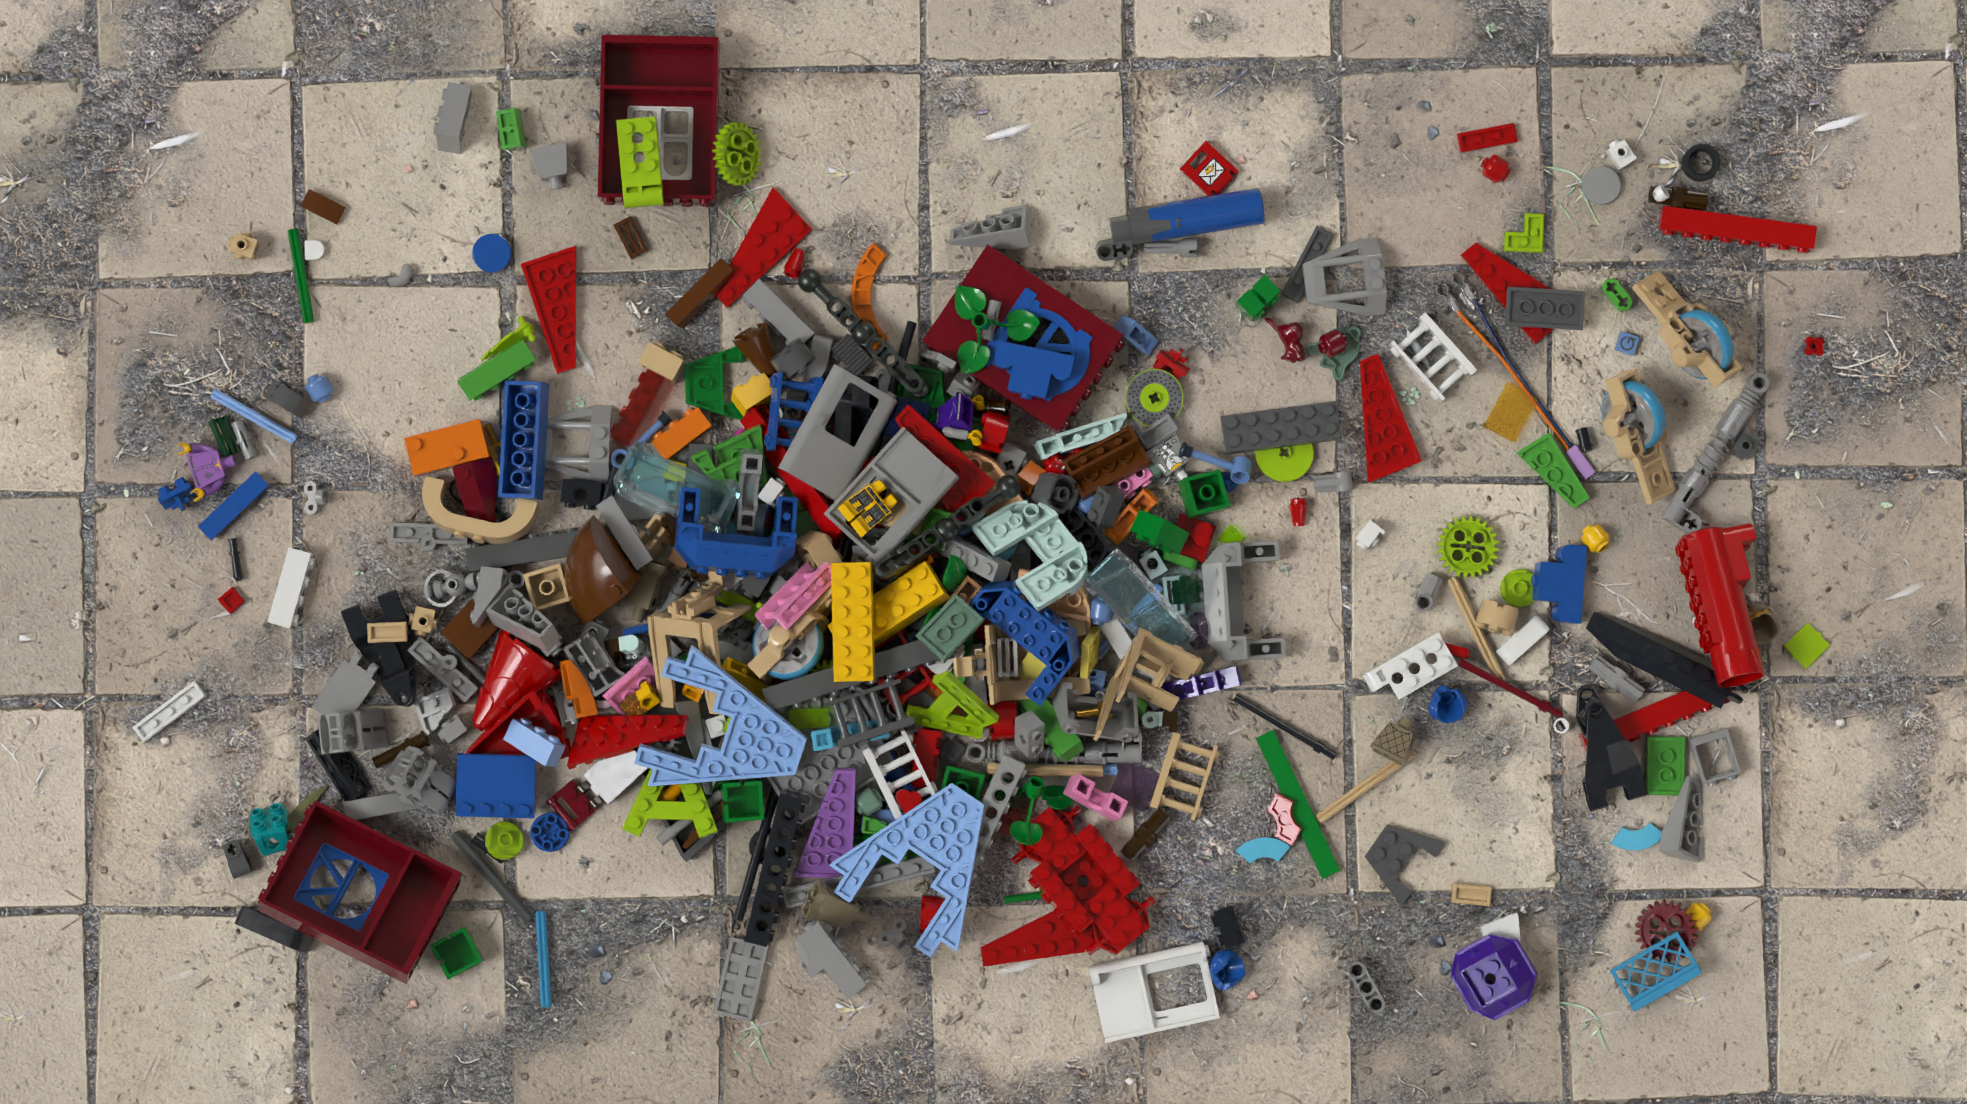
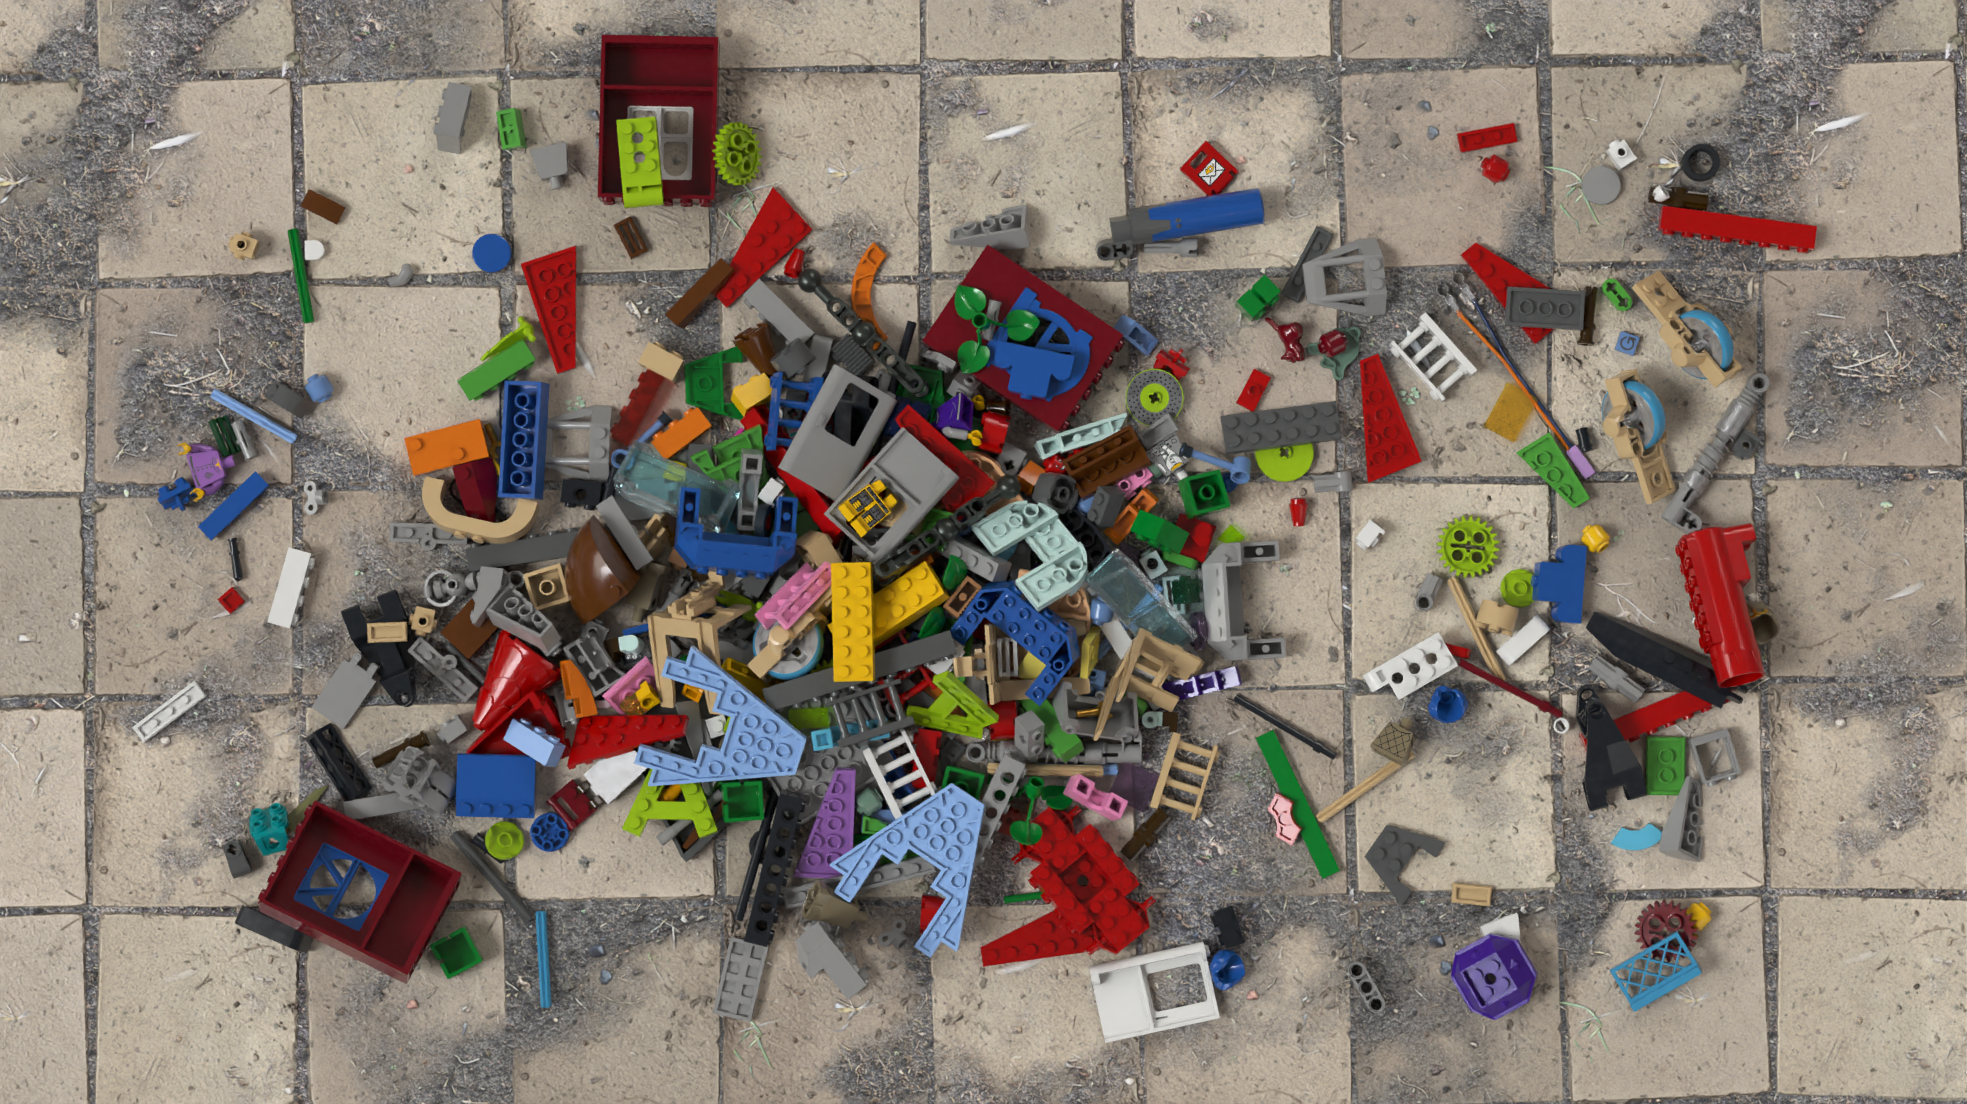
(344, 732): light grey connector -> none
(434, 709): light grey wing -> none
(907, 800): red tile -> none
(950, 628): sand green tile -> none
(1253, 390): none -> red plate
(1261, 848): medium azure tile -> none
(1528, 241): lime tile -> none
(1586, 334): none -> dark brown pin
(1806, 645): lime piece -> none
(1814, 341): red plate -> none

